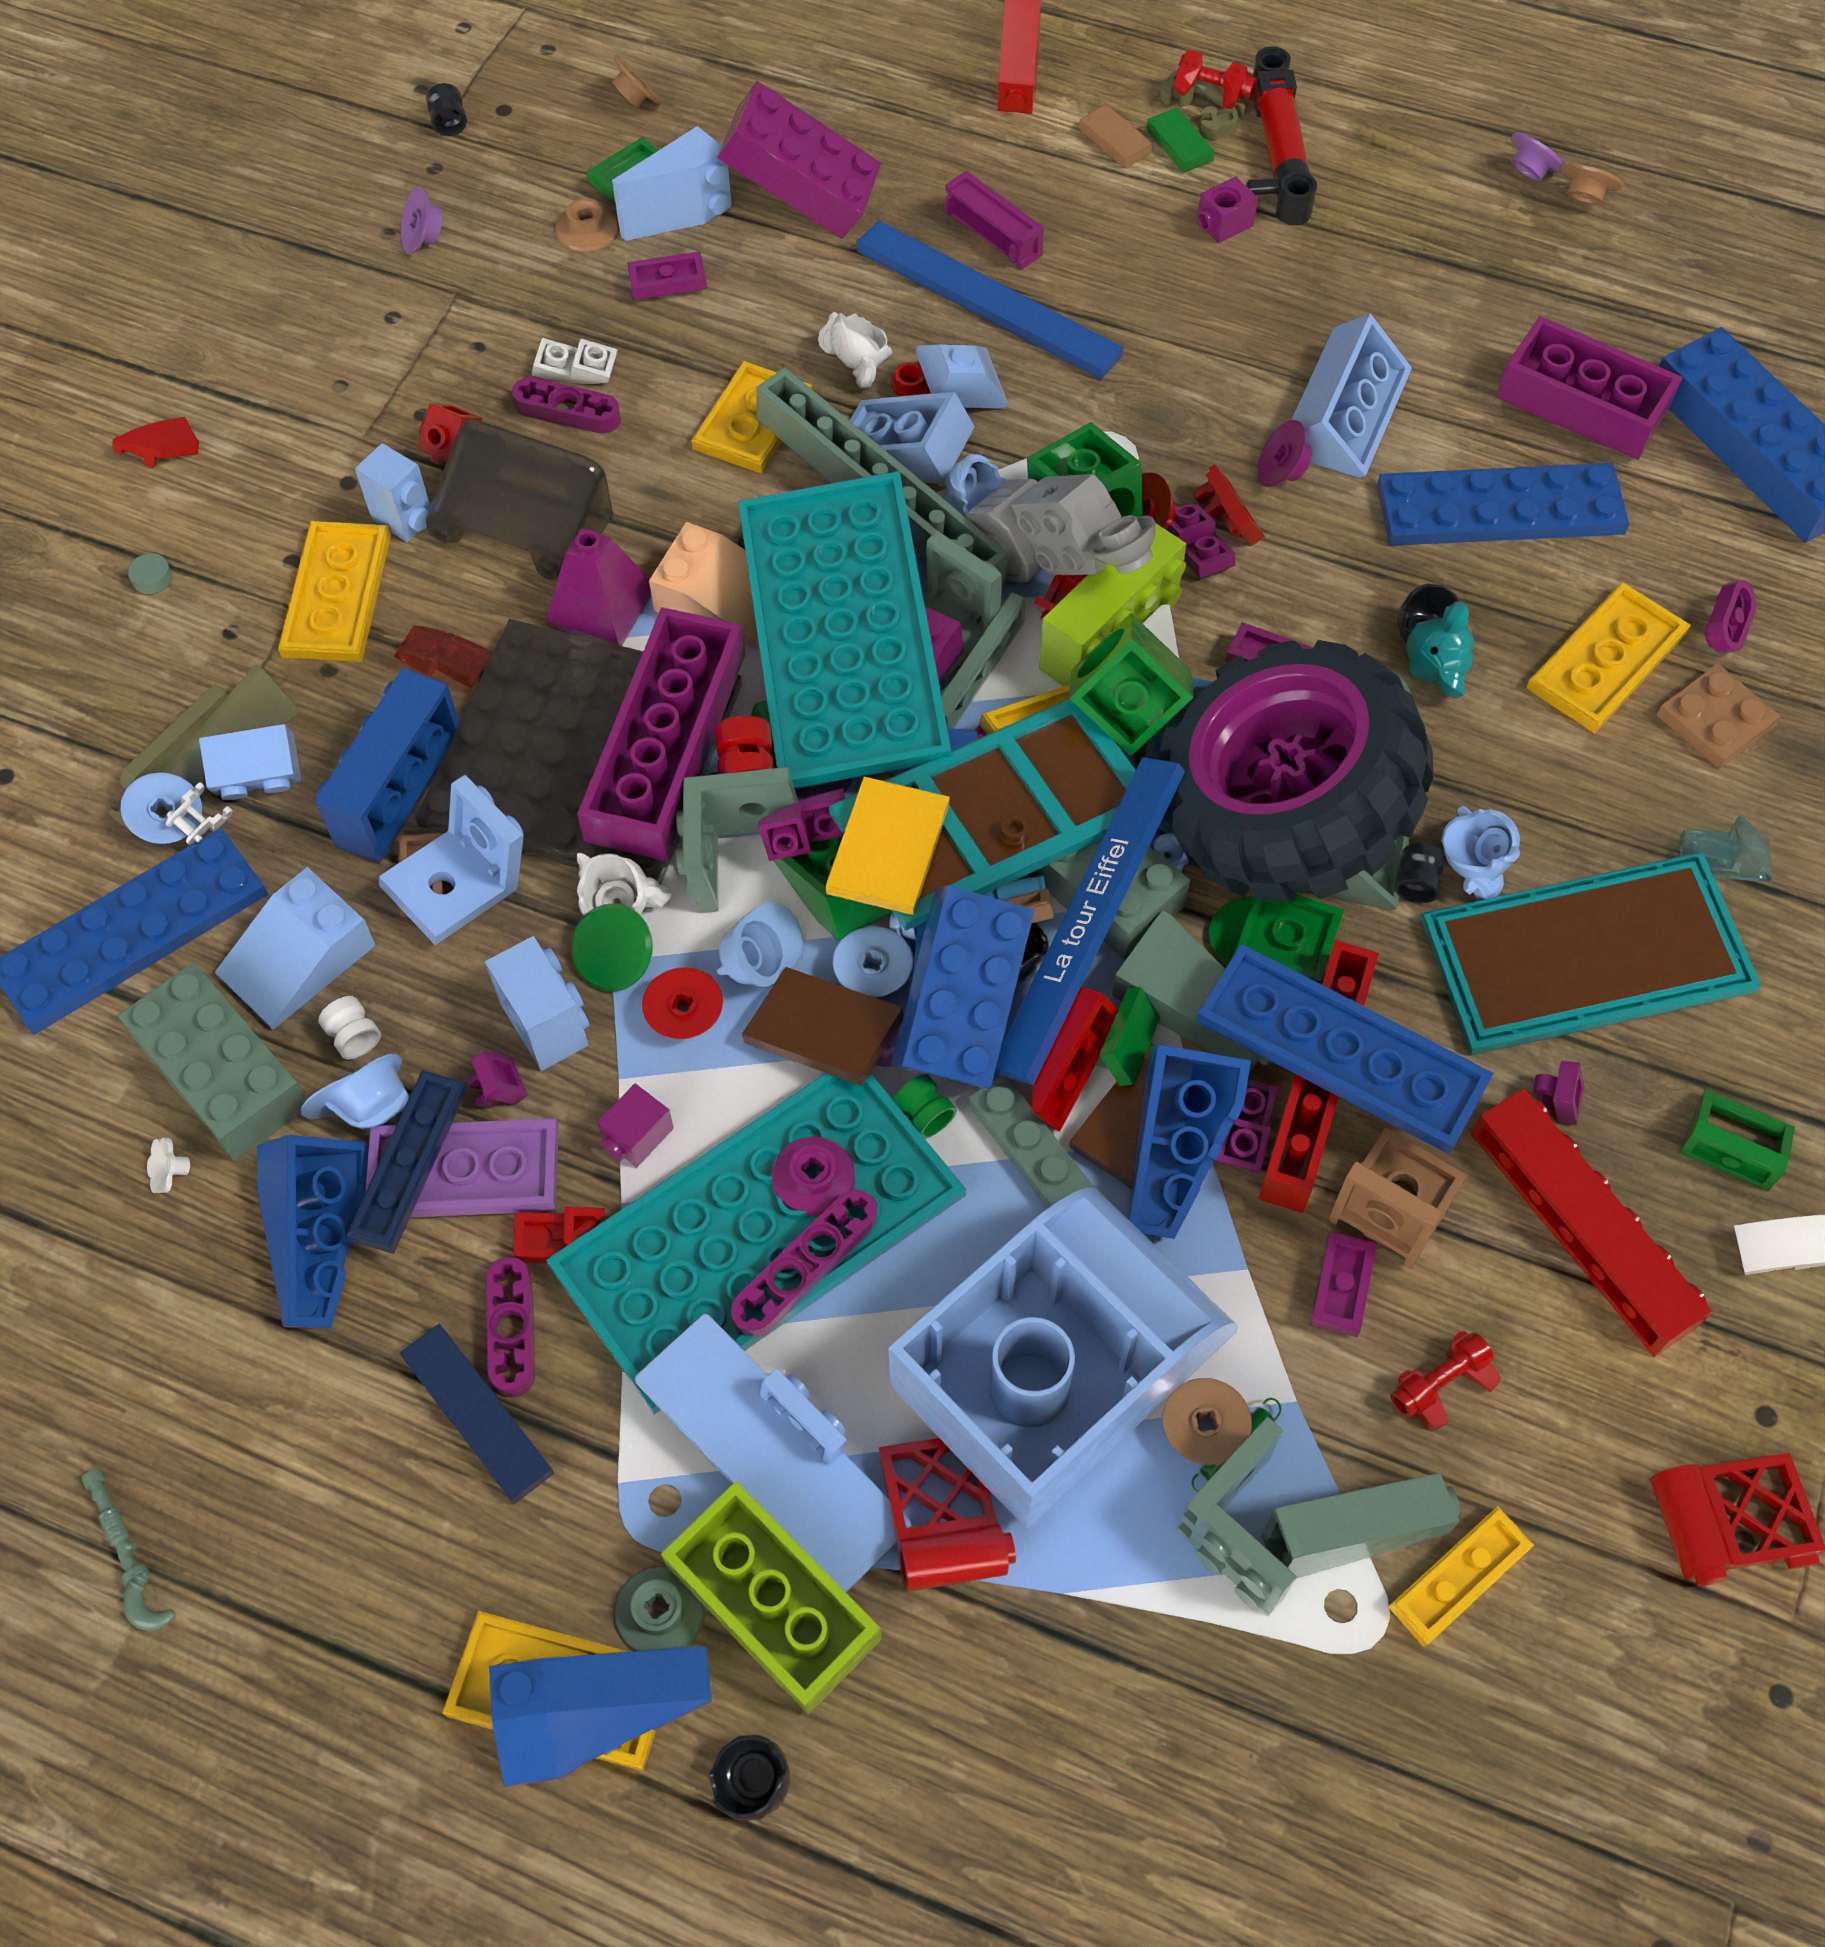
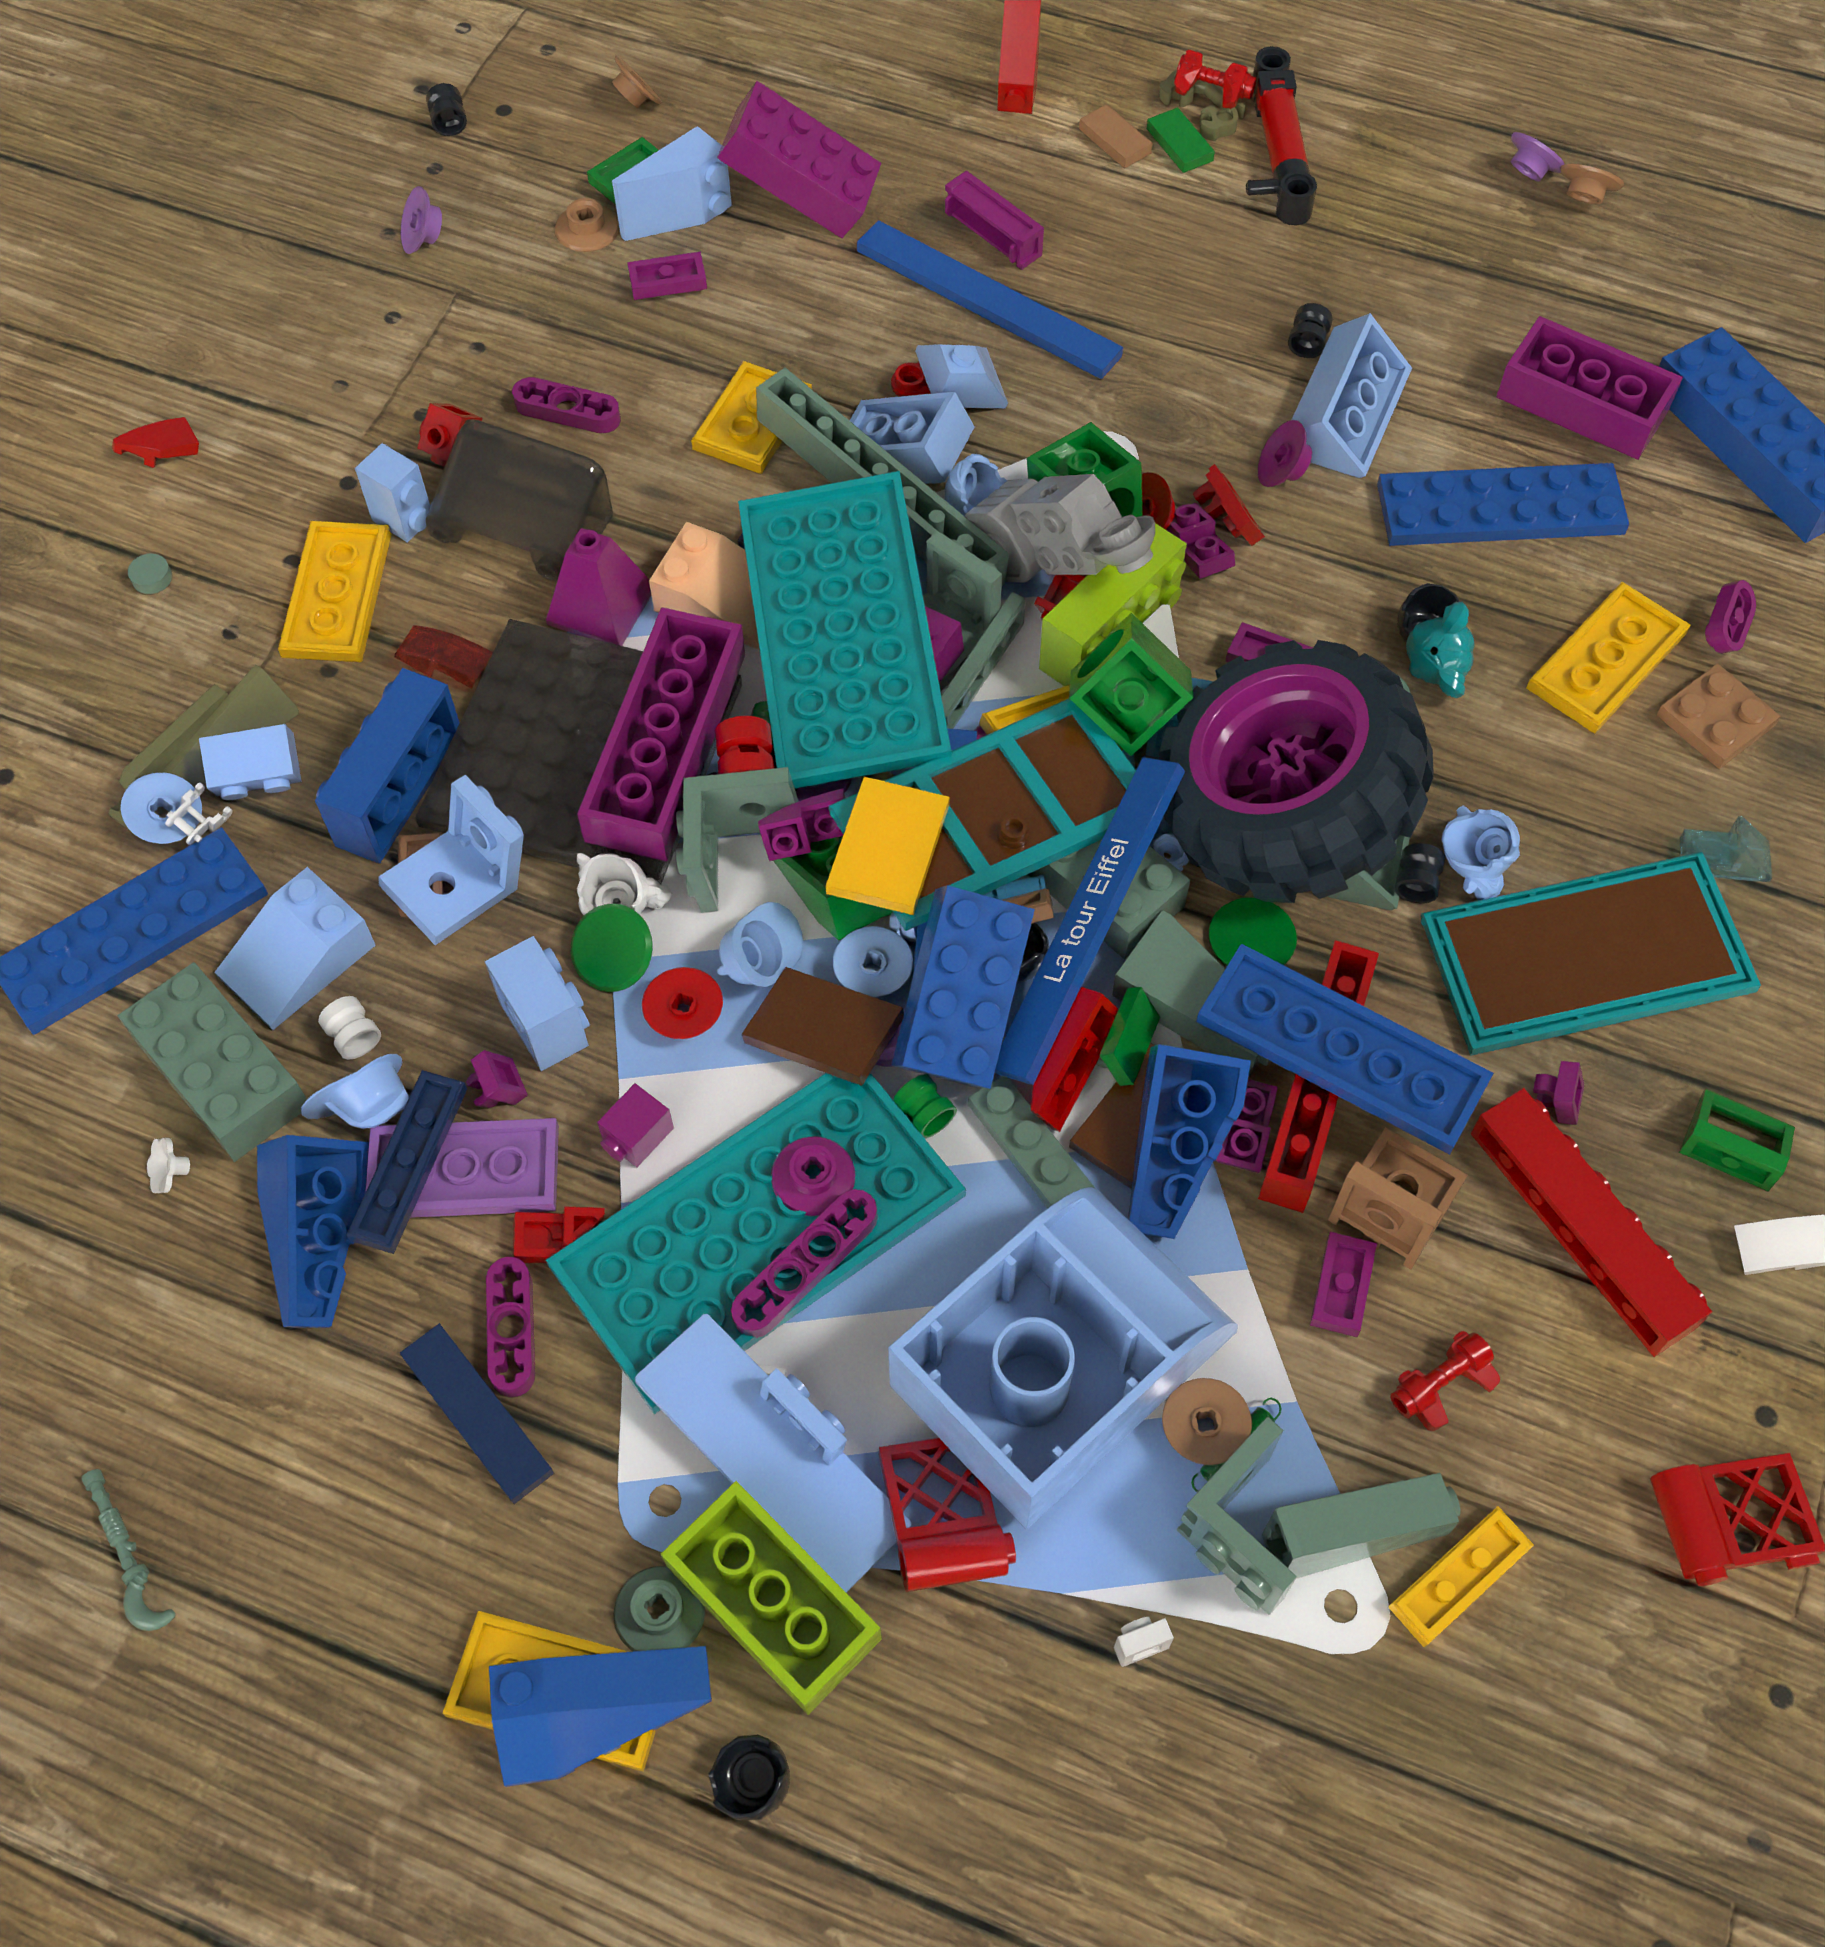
(582, 365): white slope -> none
(856, 345): white hair -> none
(1142, 1639): none -> white plate
(1227, 209): magenta brick -> none
(1293, 933): green plate -> none
(1310, 330): none -> black wheel

